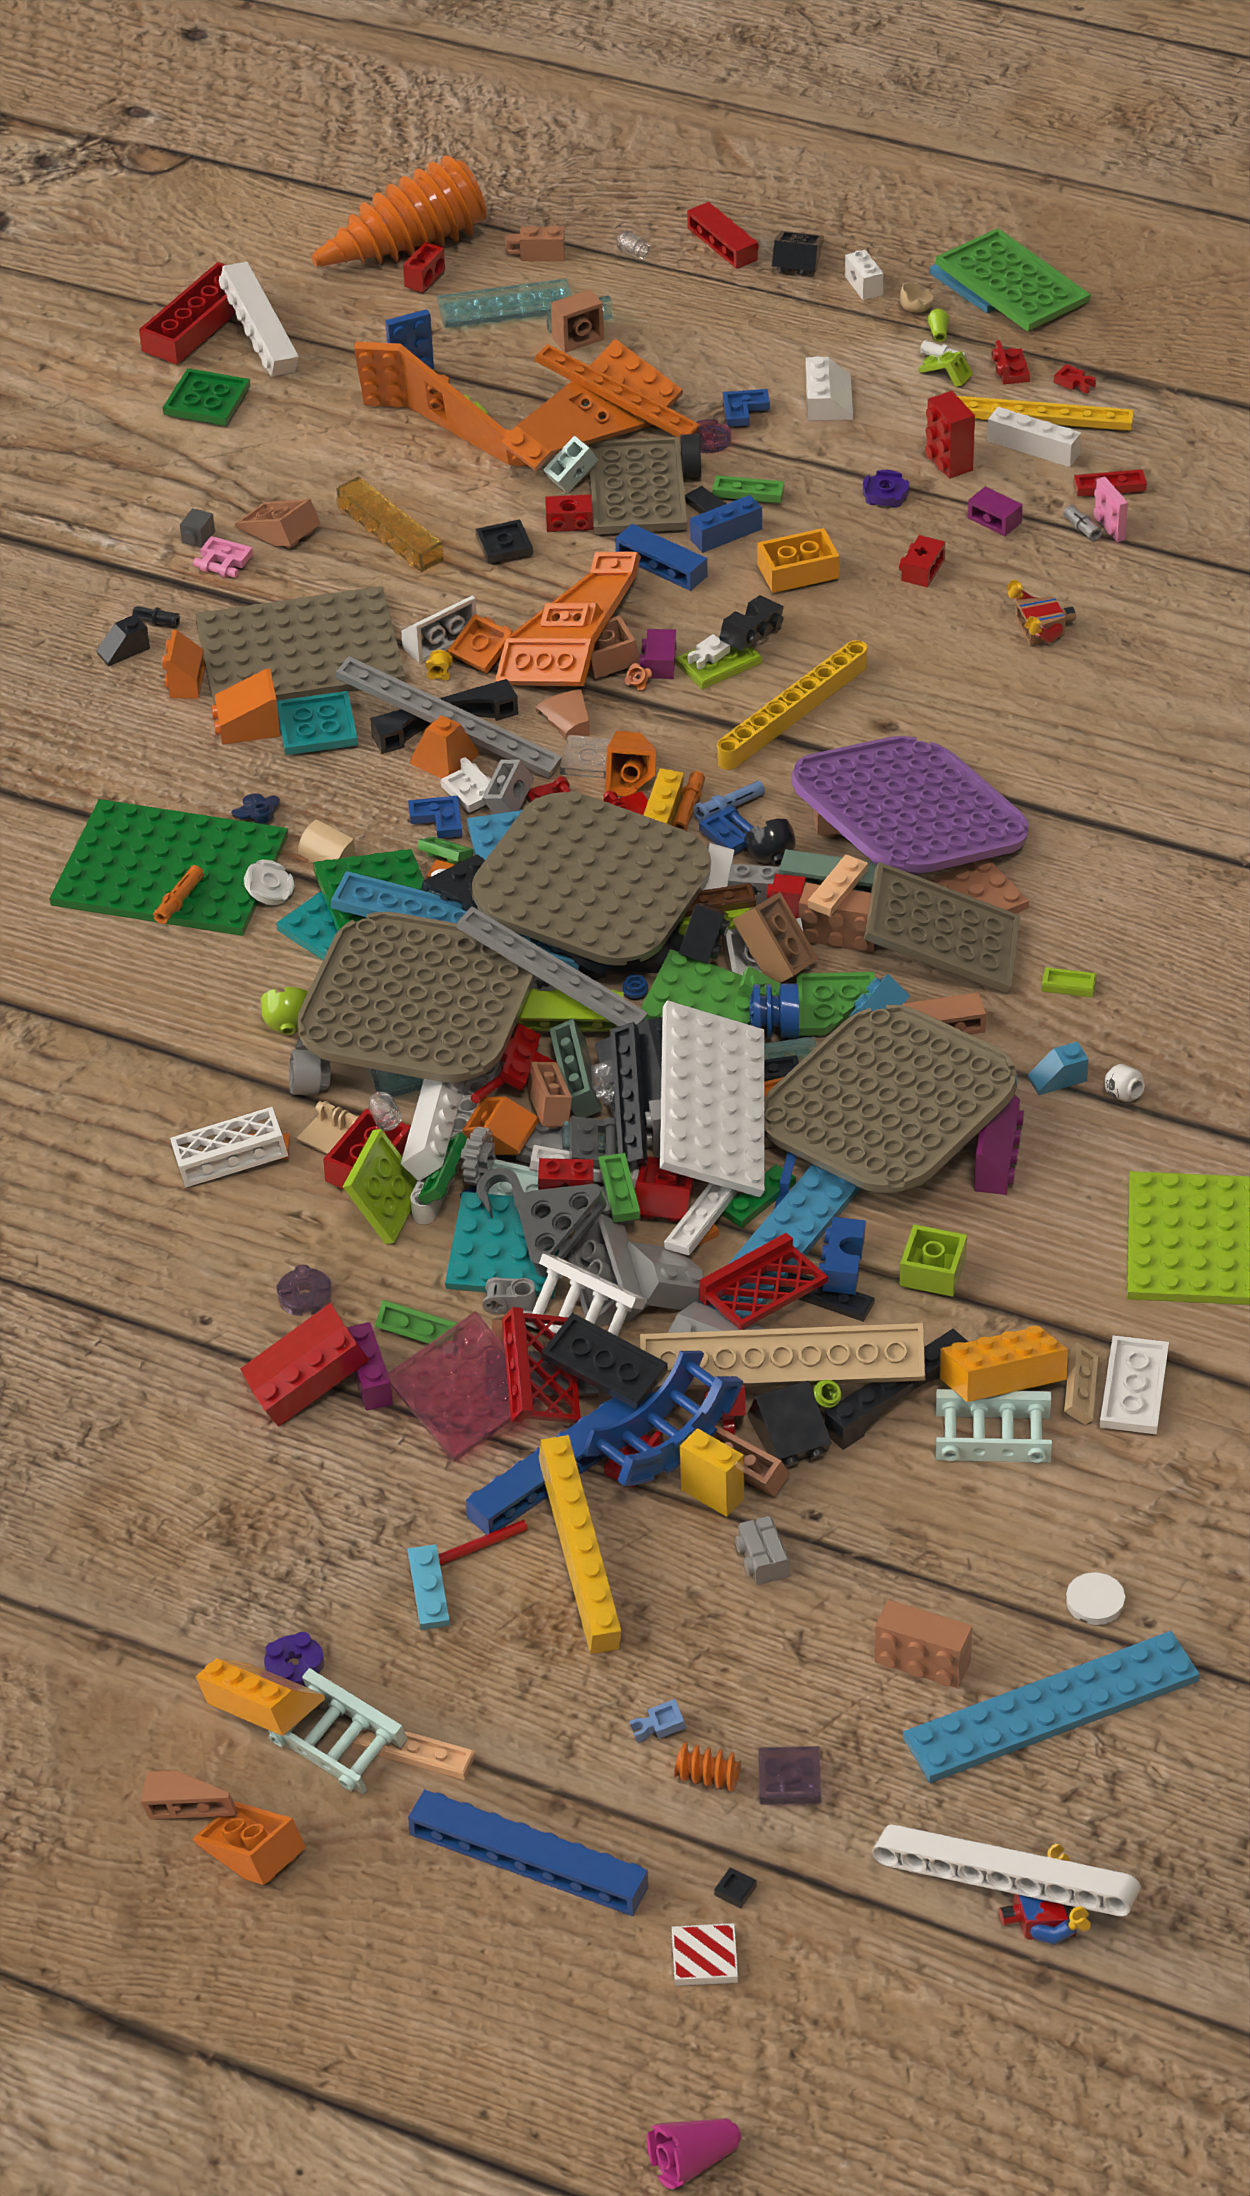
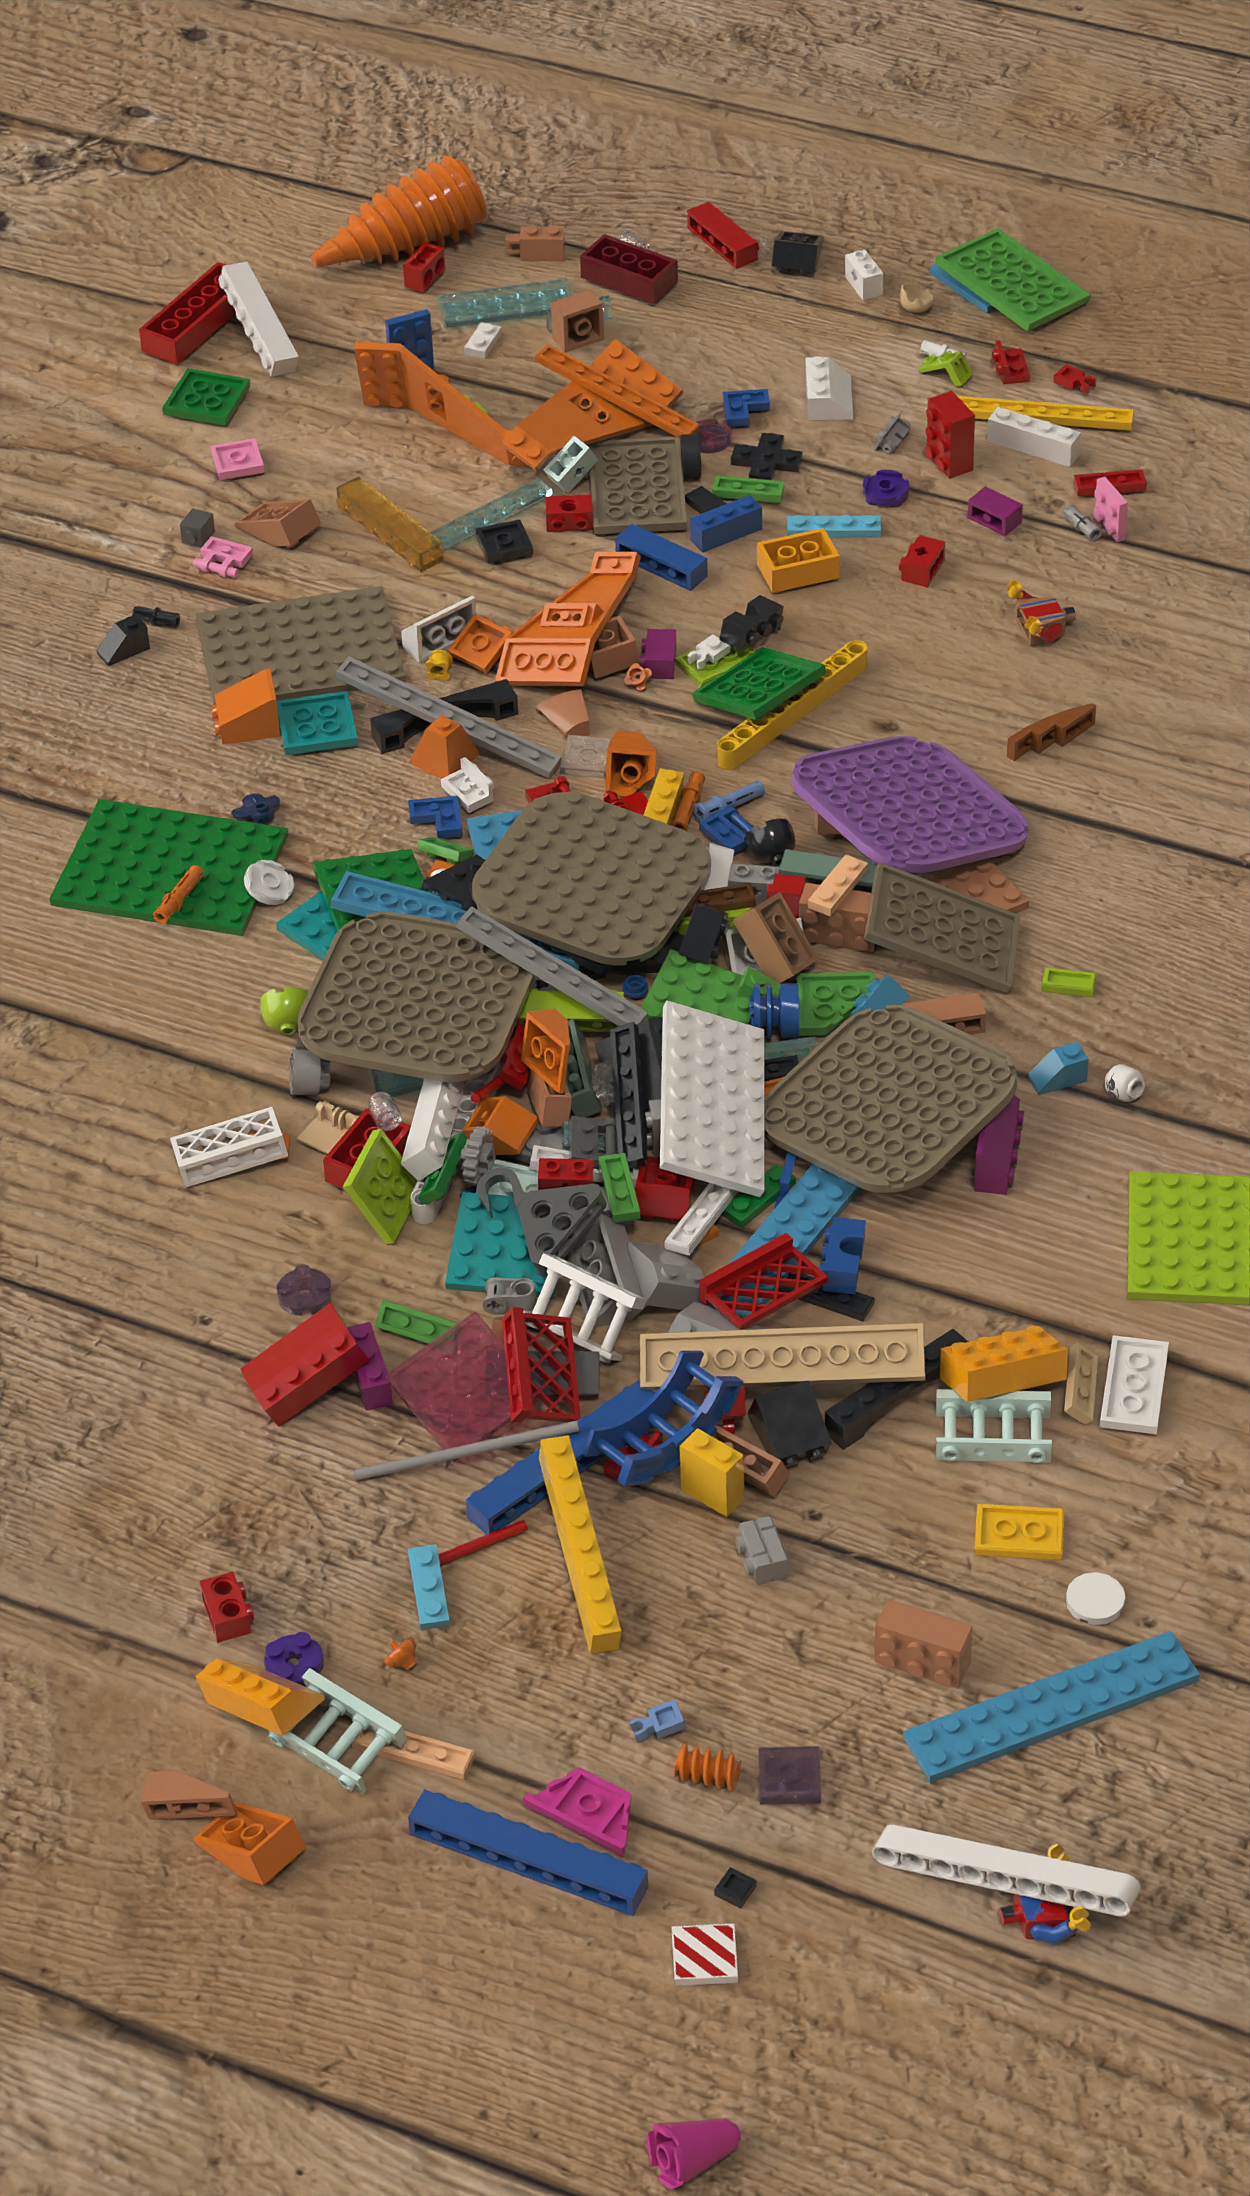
(184, 666): orange slope -> none
(226, 1606): none -> red brick
(237, 459): none -> bright pink plate
(324, 842): tan brick -> none
(402, 1655): none -> orange piece
(466, 1450): none -> light grey piece
(482, 340): none -> white plate
(492, 513): none -> clear light blue plate
(508, 787): light grey brick -> none
(547, 1046): none -> orange slope
(587, 1807): none -> dark pink wing
(604, 1360): black plate -> none
(629, 269): none -> dark red brick
(759, 683): none -> green plate
(767, 457): none -> black plate
(827, 1393): lime cone -> none
(837, 526): none -> medium azure plate
(892, 436): none -> light grey hinge
(933, 1260): lime brick -> none
(938, 322): lime cone -> none
(1019, 1532): none -> yellow tile
(1057, 729): none -> dark orange slope

